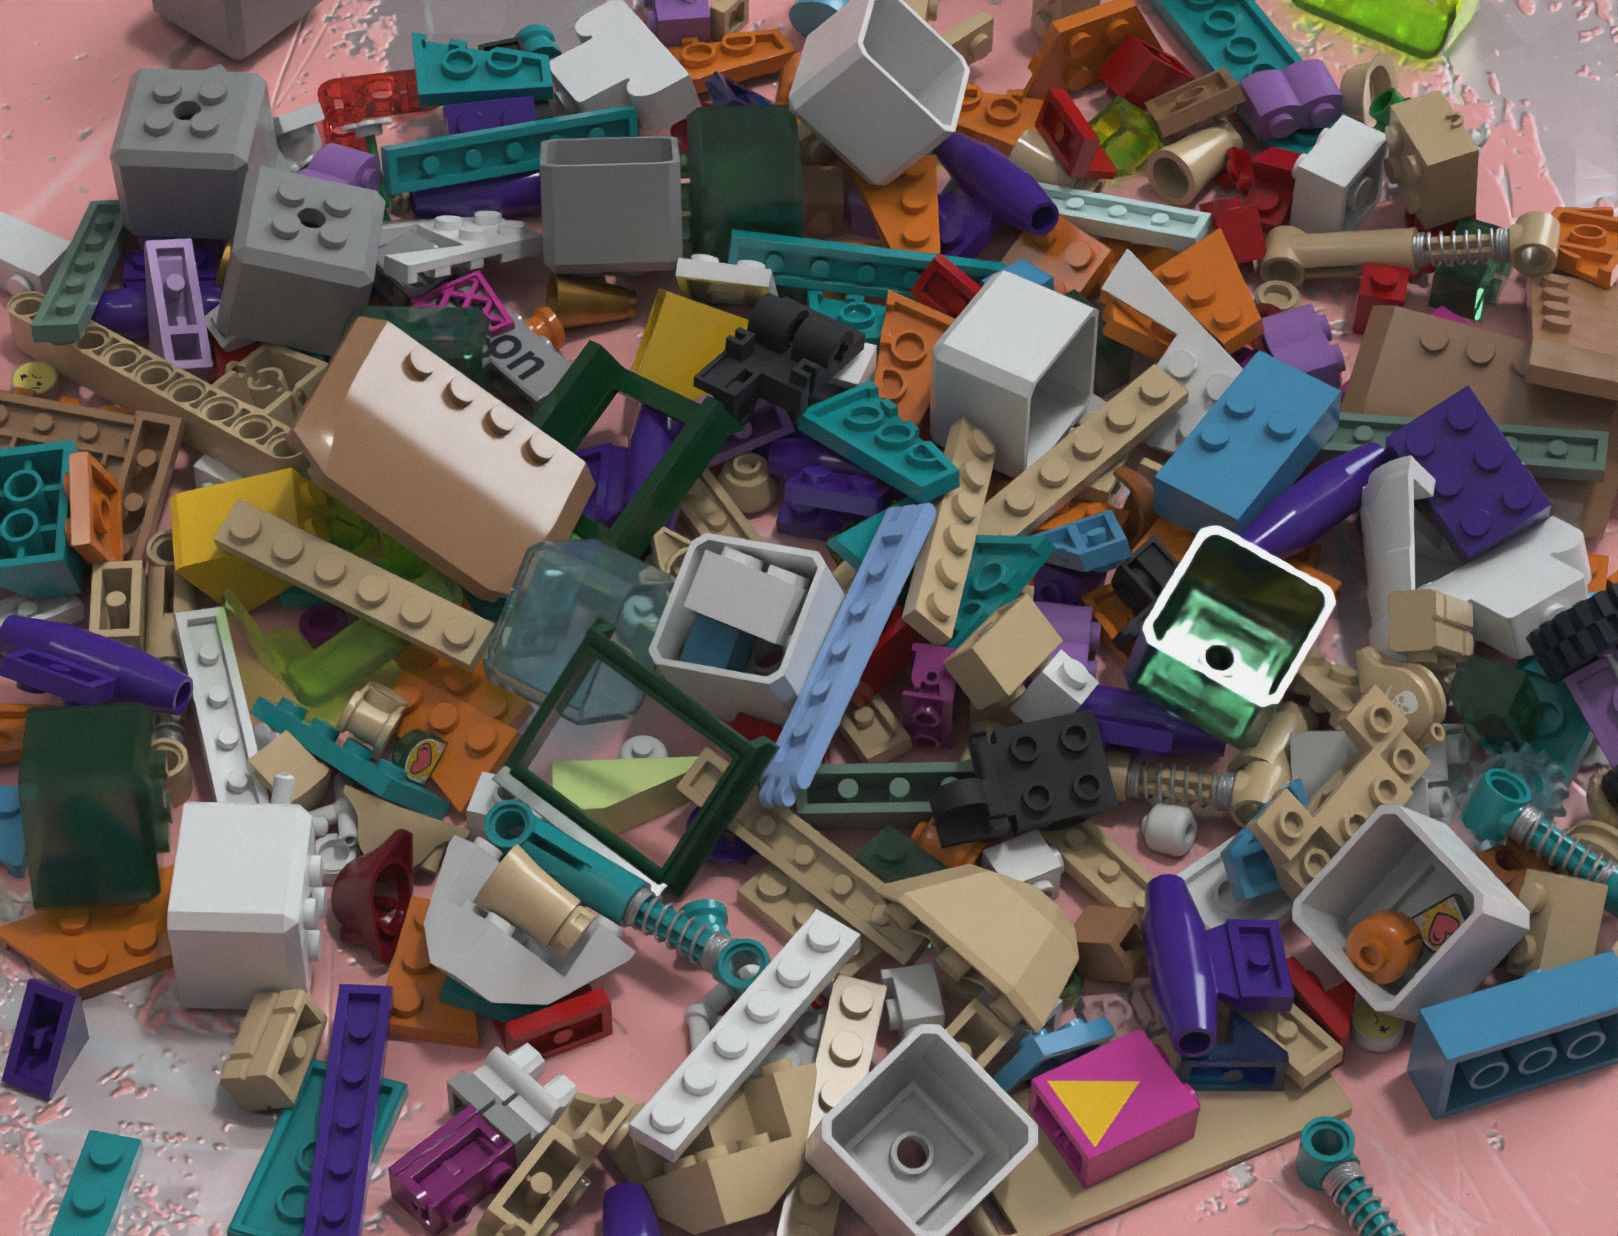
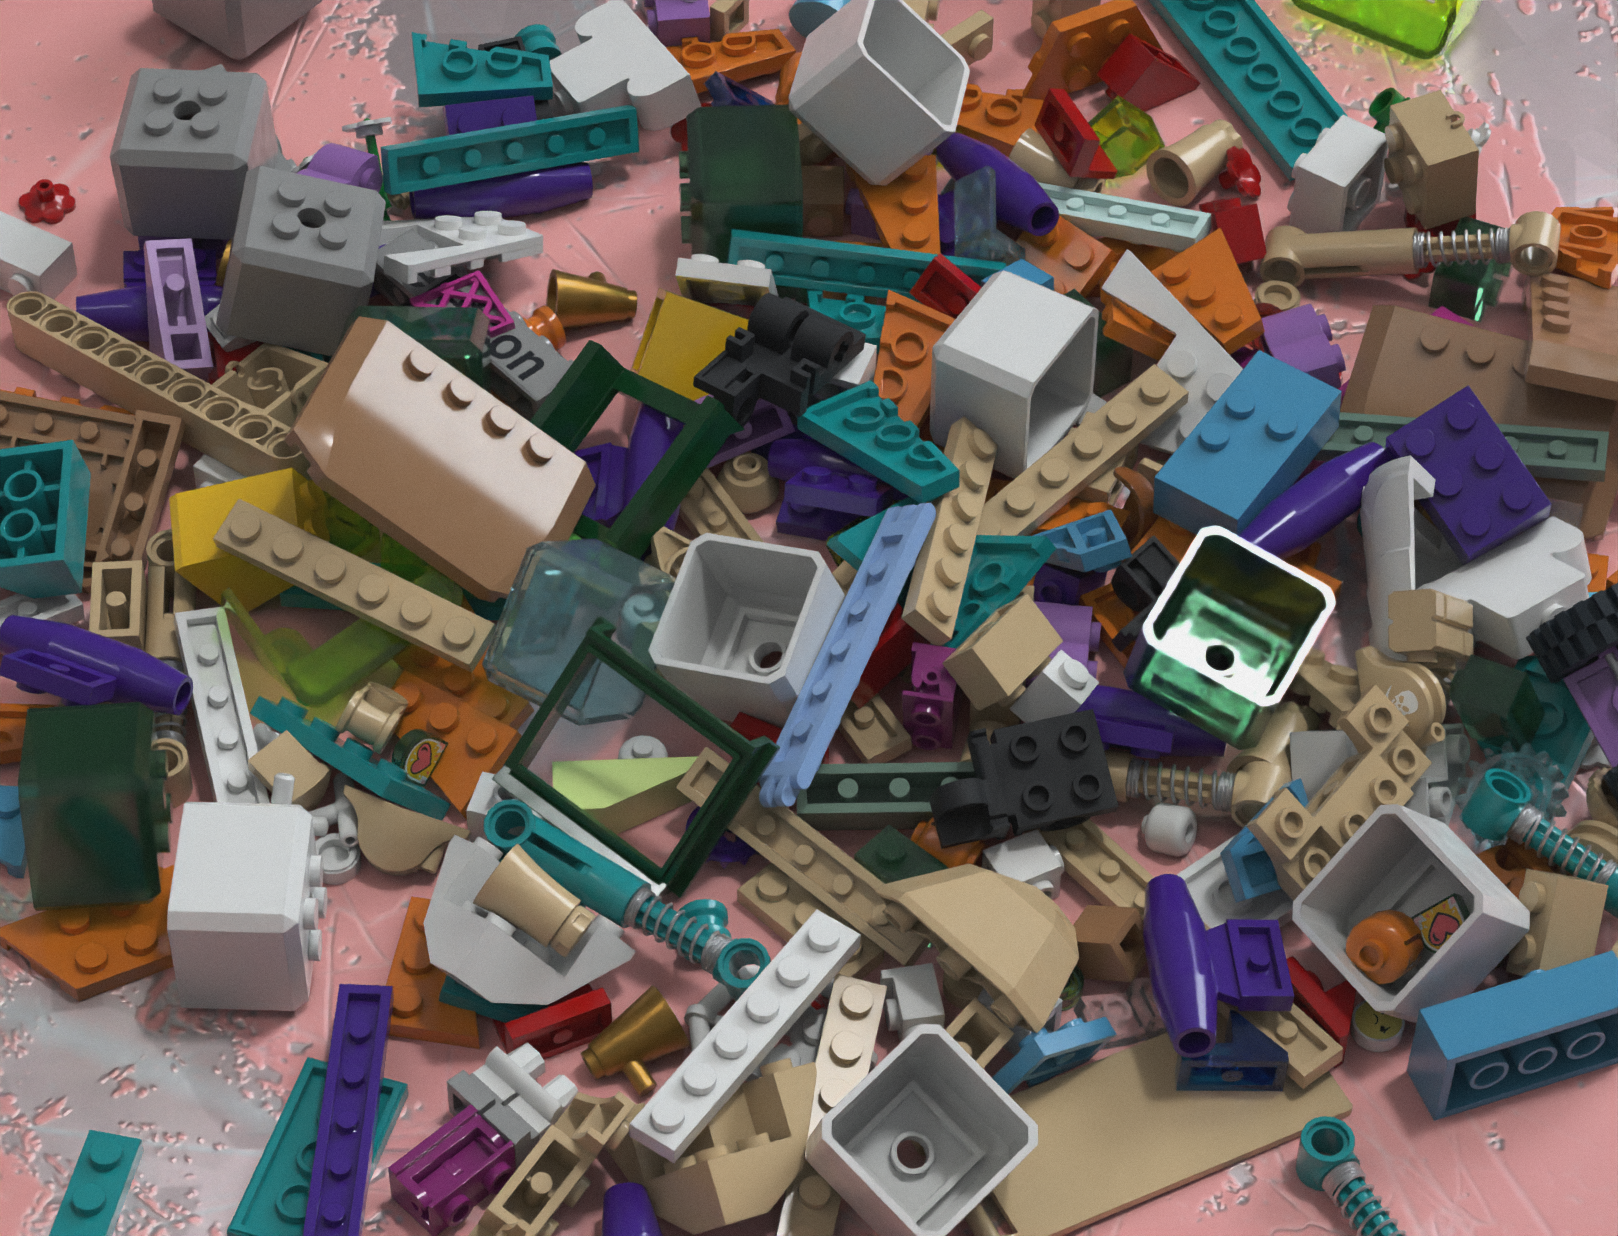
(38, 377): light yellow tile -> none
(46, 1038): dark purple slope -> none
(47, 202): none -> red plant
(81, 275): sand green plate -> none
(95, 510): orange plate -> none
(273, 1050): tan brick -> none
(299, 132): white slope -> none
(322, 623): magenta tile -> none
(359, 103): clear red beam -> none
(374, 896): dark red hat -> none
(611, 205): light grey plate -> none
(636, 1037): none -> pearl gold piece
(718, 645): dark azure brick -> none
(743, 596): white brick -> none
(976, 220): none -> clear light blue bracket
(1114, 1107): dark pink brick -> none
(1207, 96): medium nougat plate -> none
(1273, 186): red slope -> none
(1290, 99): medium lavender brick -> none
(1364, 83): tan piece -> none
(1379, 287): red brick -> none

